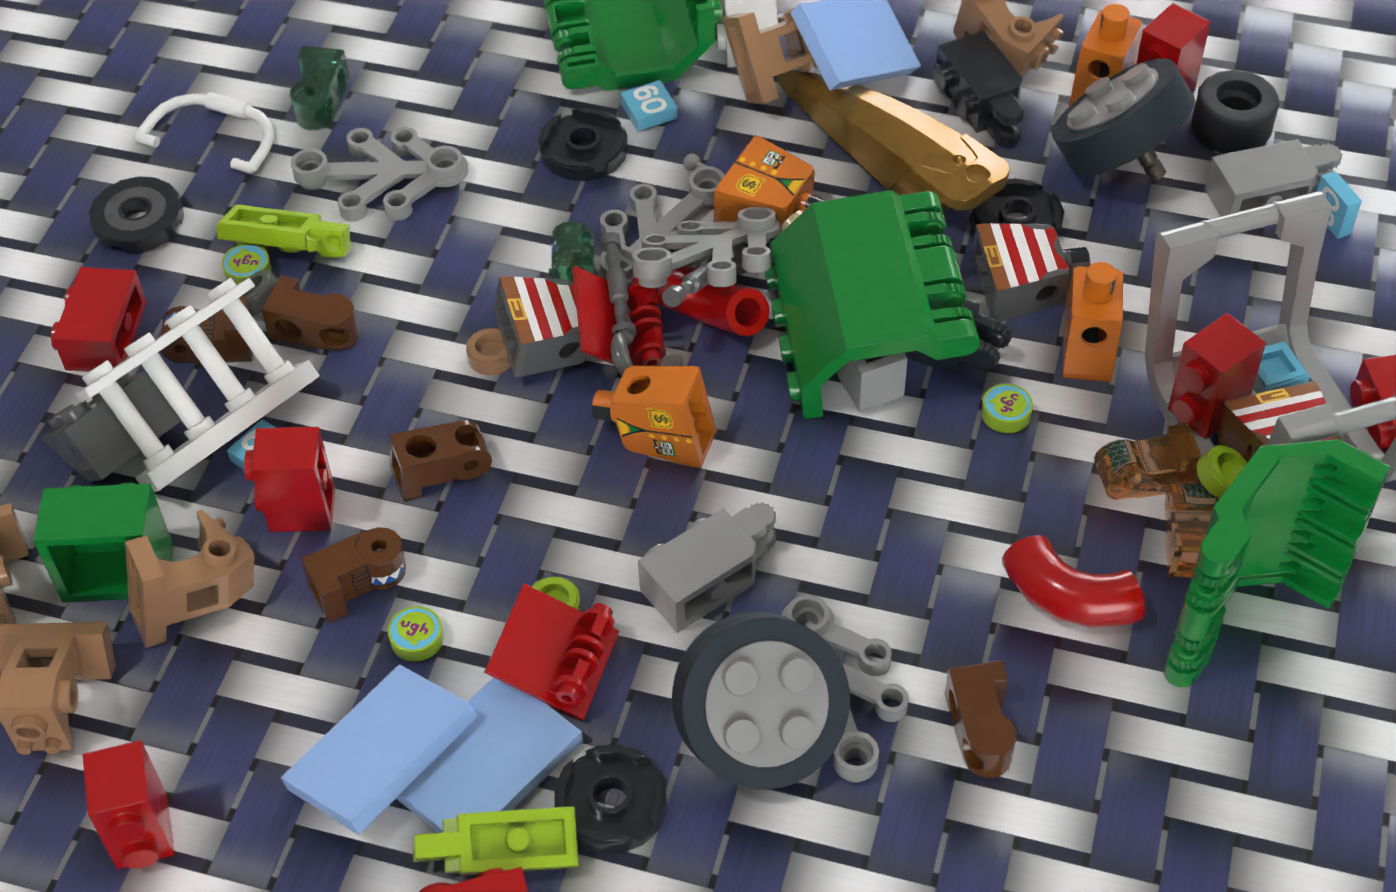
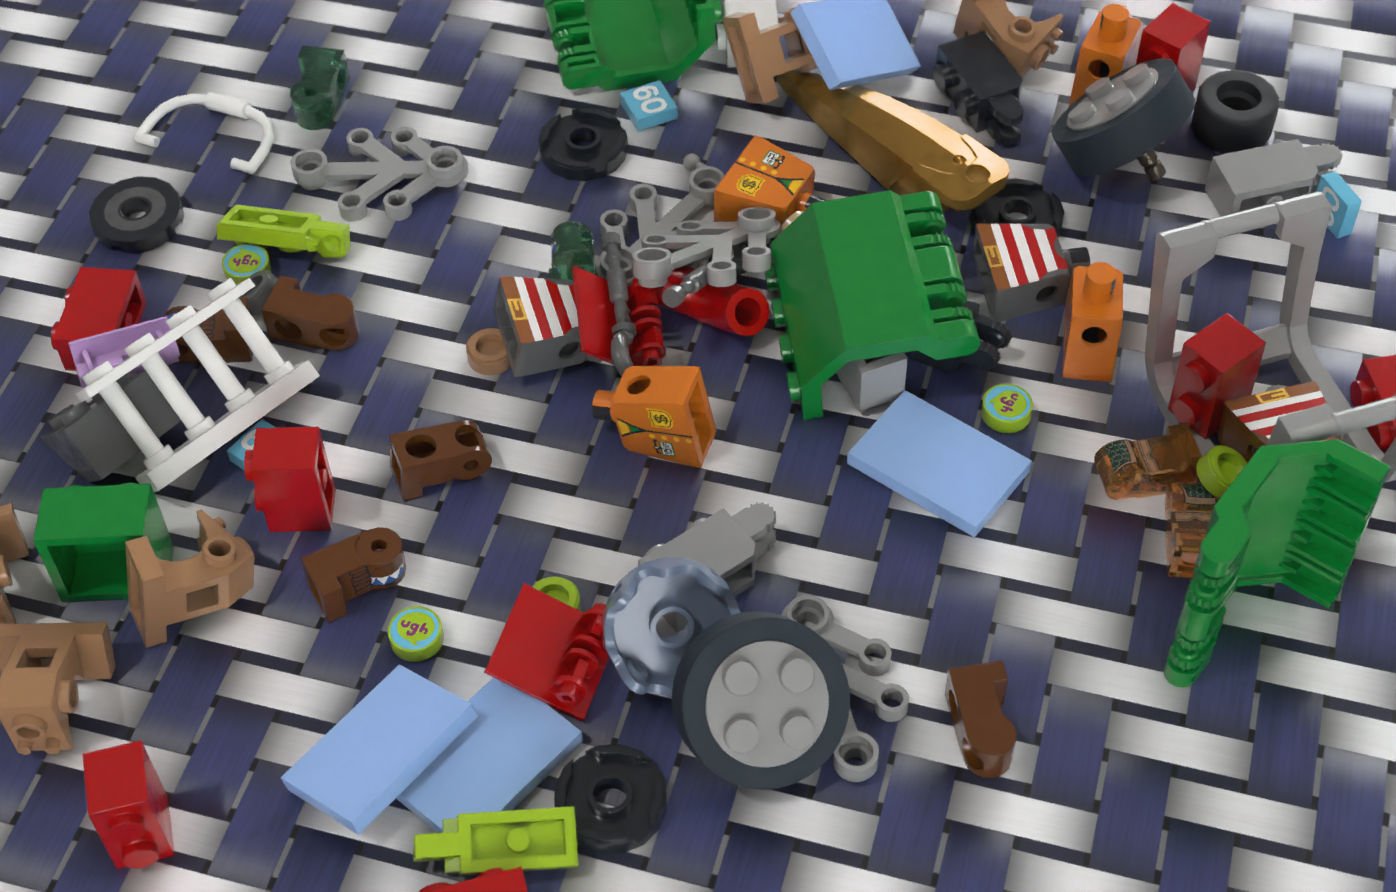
(110, 346): none -> lavender hinge
(640, 598): none -> sand blue plate
(939, 463): none -> light blue tile
(1071, 593): red cylinder -> none
(1279, 369): medium azure tile -> none

